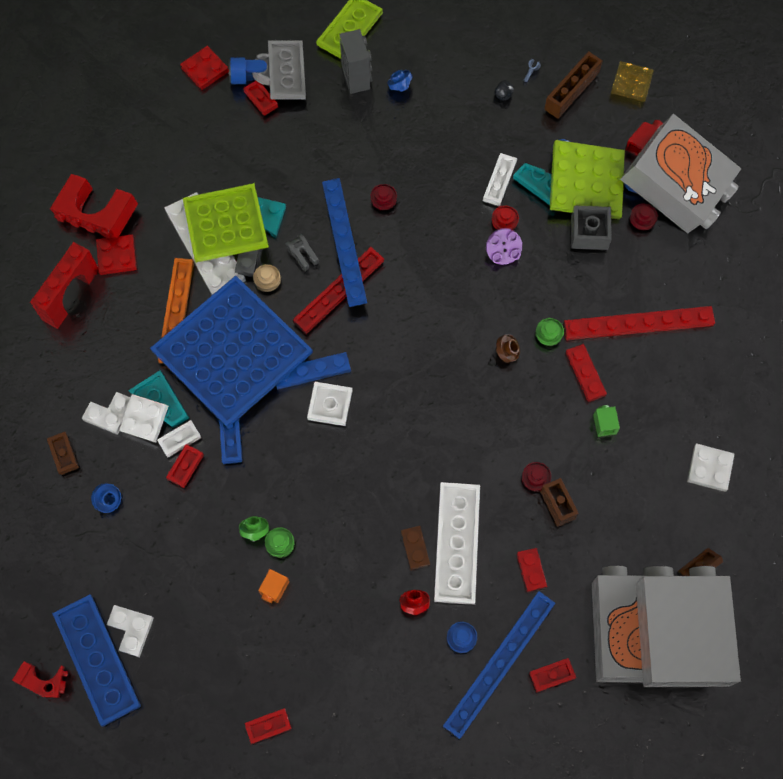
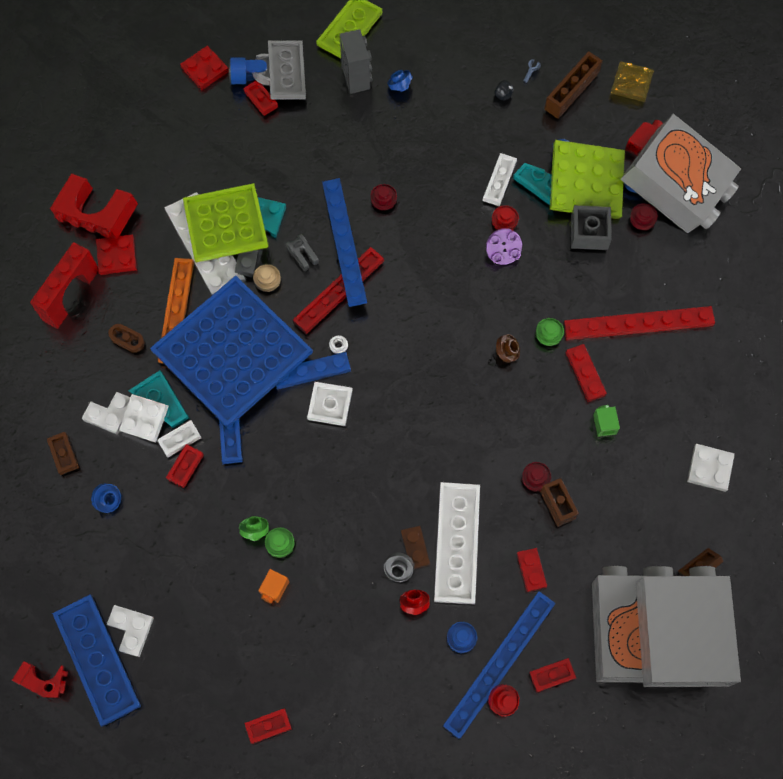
(127, 339): none -> reddish brown plate
(338, 339): none -> white plate
(399, 567): none -> dark grey plate
(503, 700): none -> red plate

